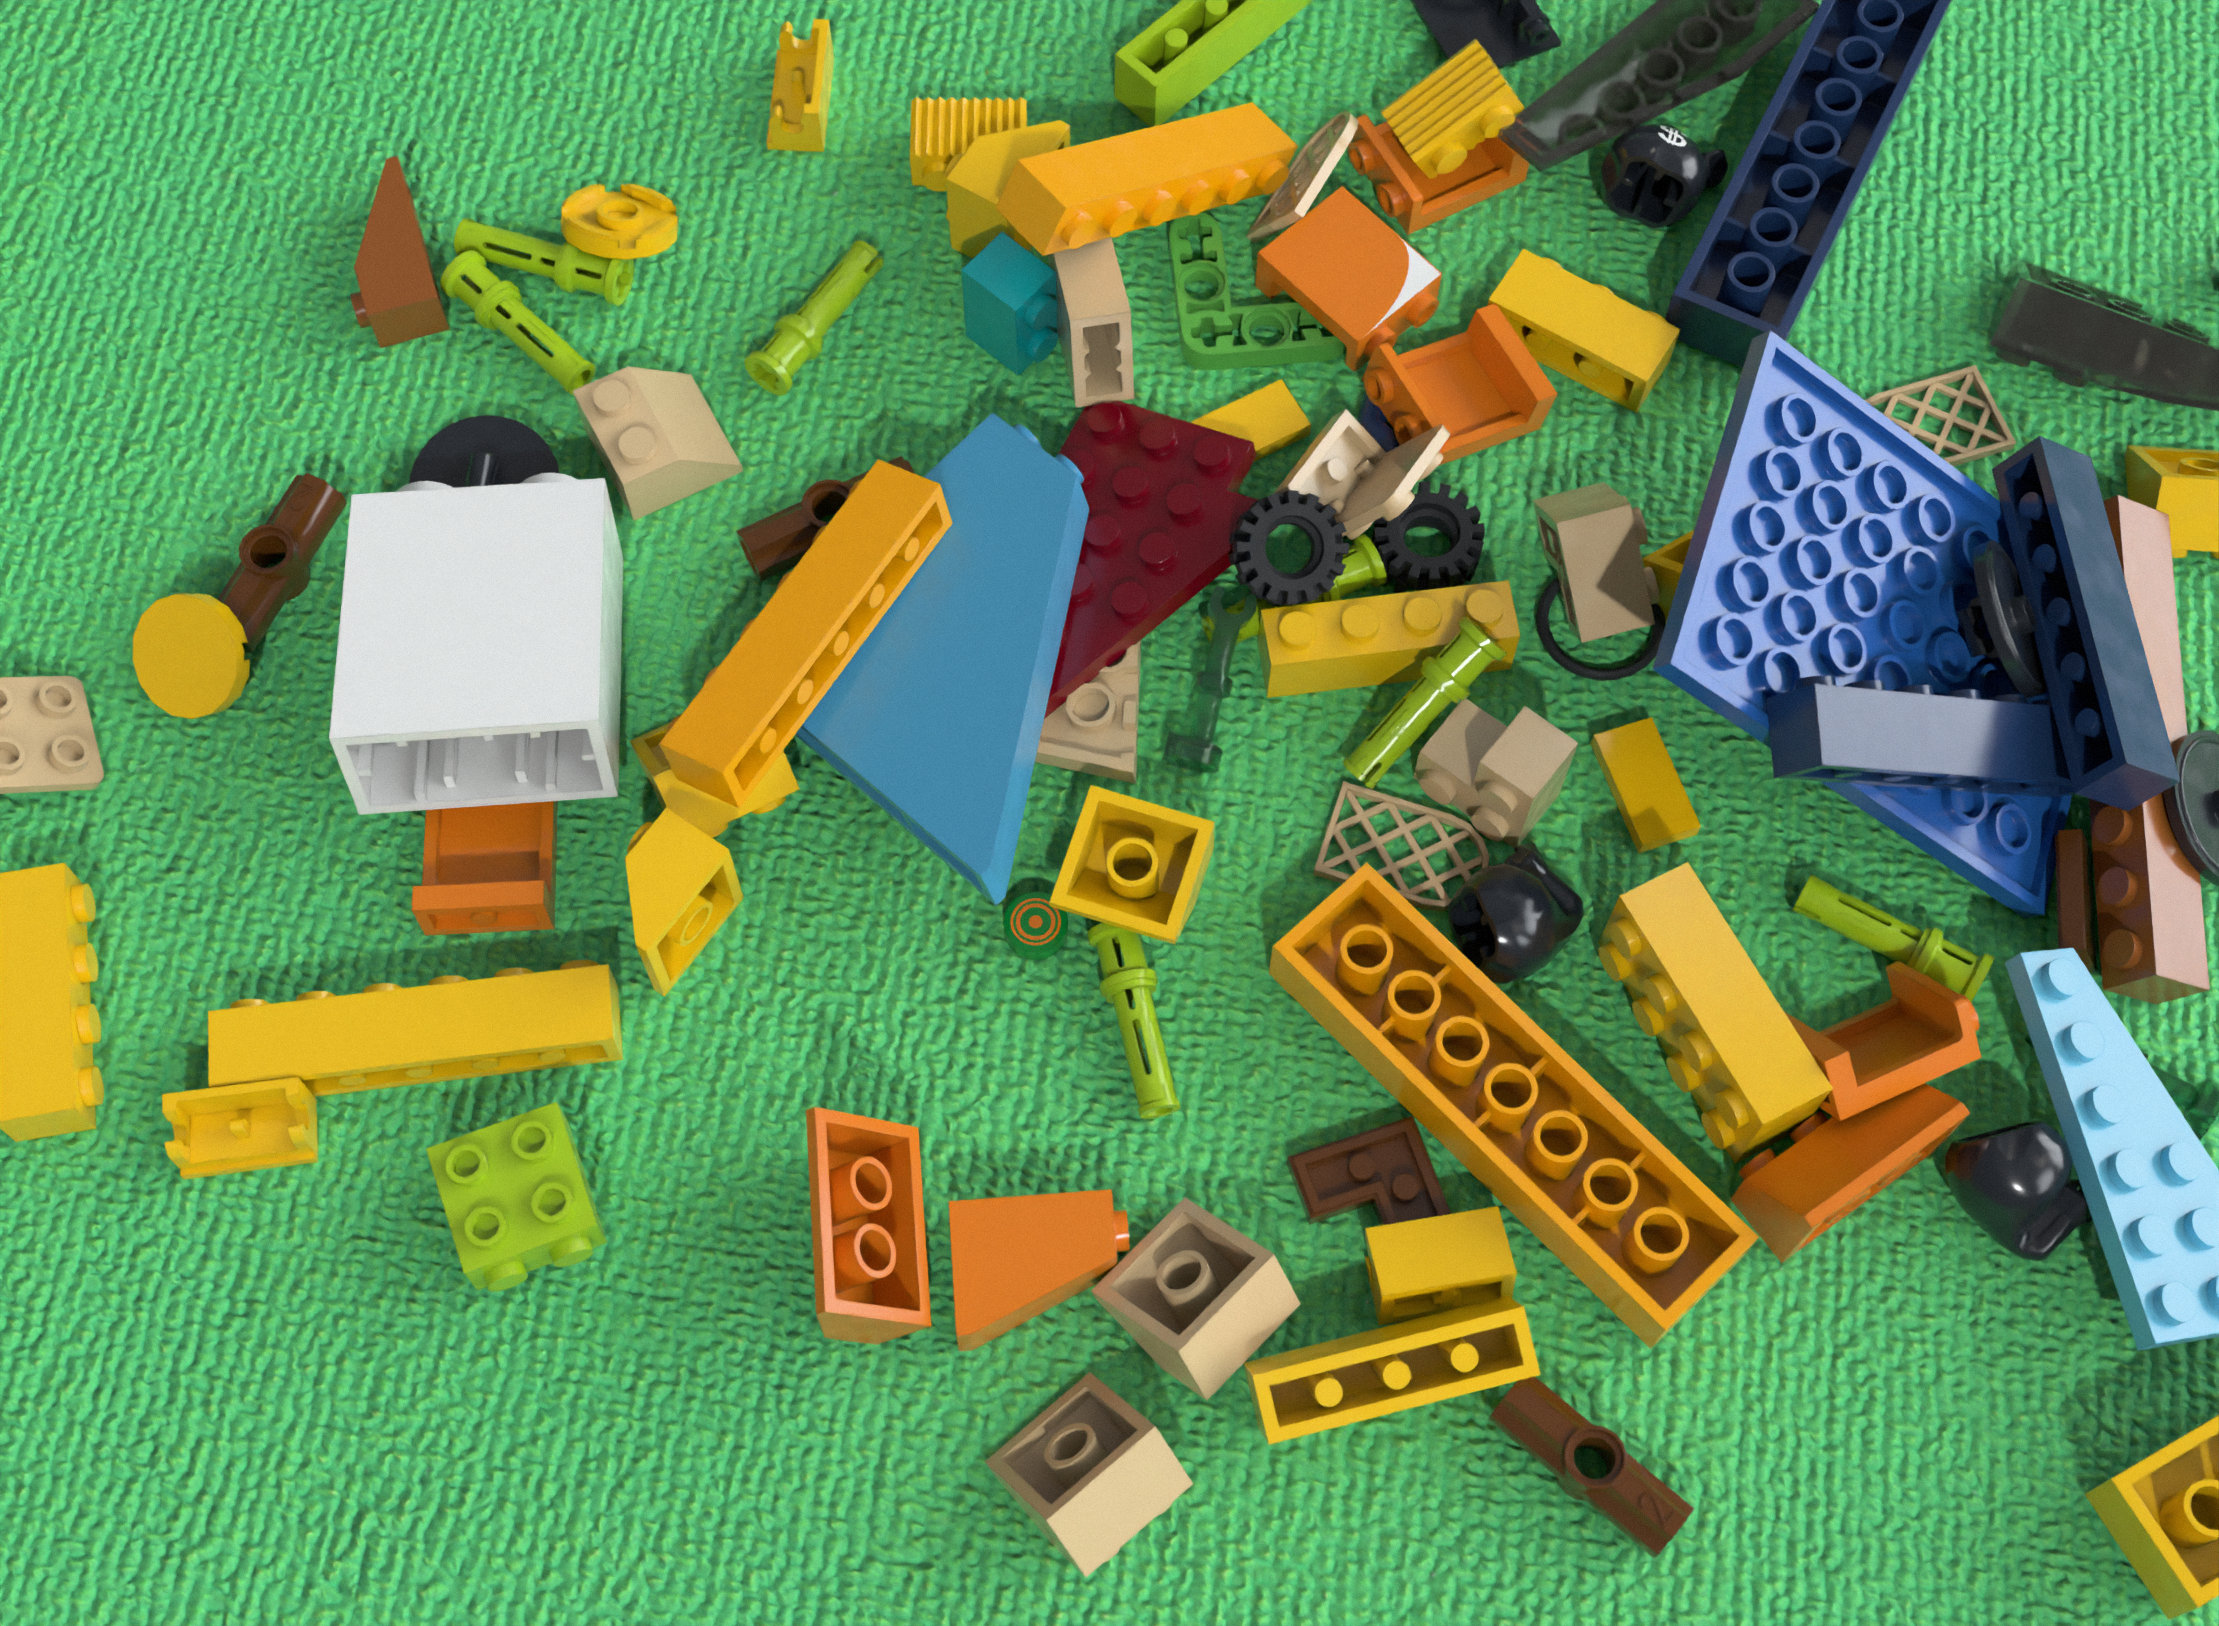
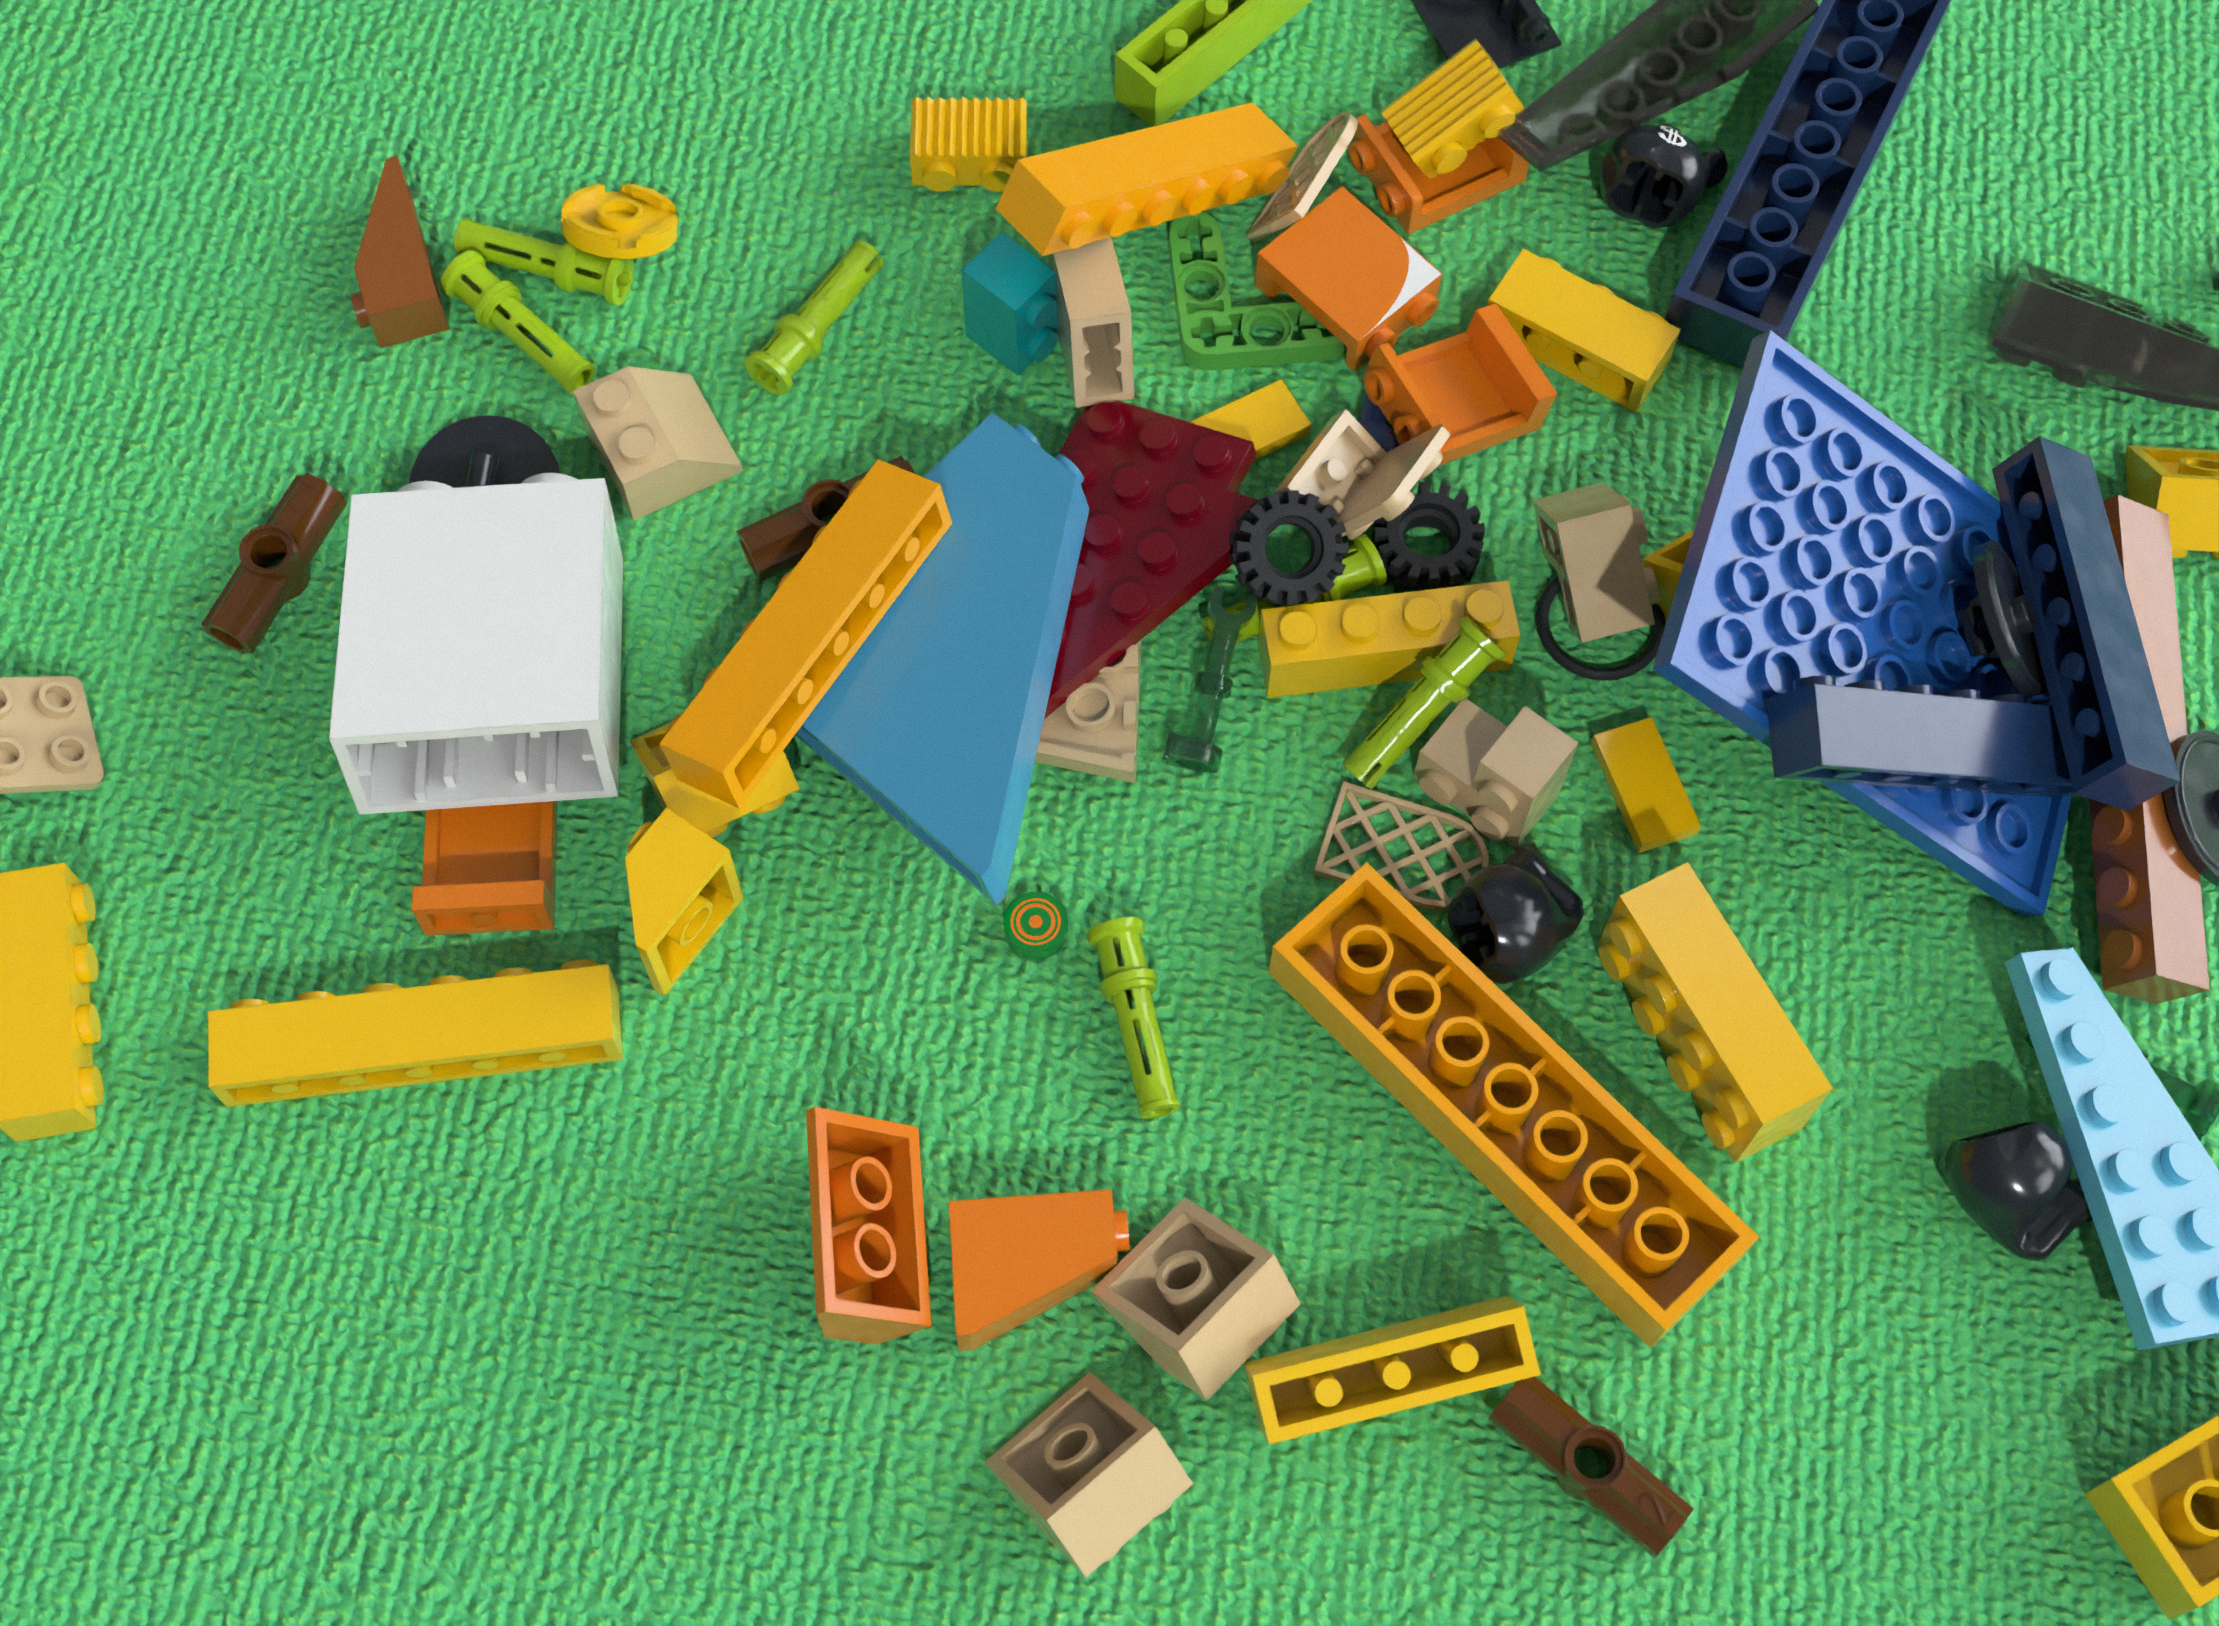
(190, 655): yellow tile -> none
(242, 1127): yellow hinge -> none
(516, 1198): lime brick -> none
(801, 90): yellow hinge -> none
(979, 177): yellow slope -> none
(1134, 865): yellow slope -> none
(1374, 1168): reddish brown tile -> none
(1438, 1264): yellow hinge -> none
(1841, 1165): orange slope -> none
(1894, 1045): orange panel -> none
(1901, 942): lime pin -> none
(2003, 440): tan window -> none
(2075, 895): reddish brown tile -> none

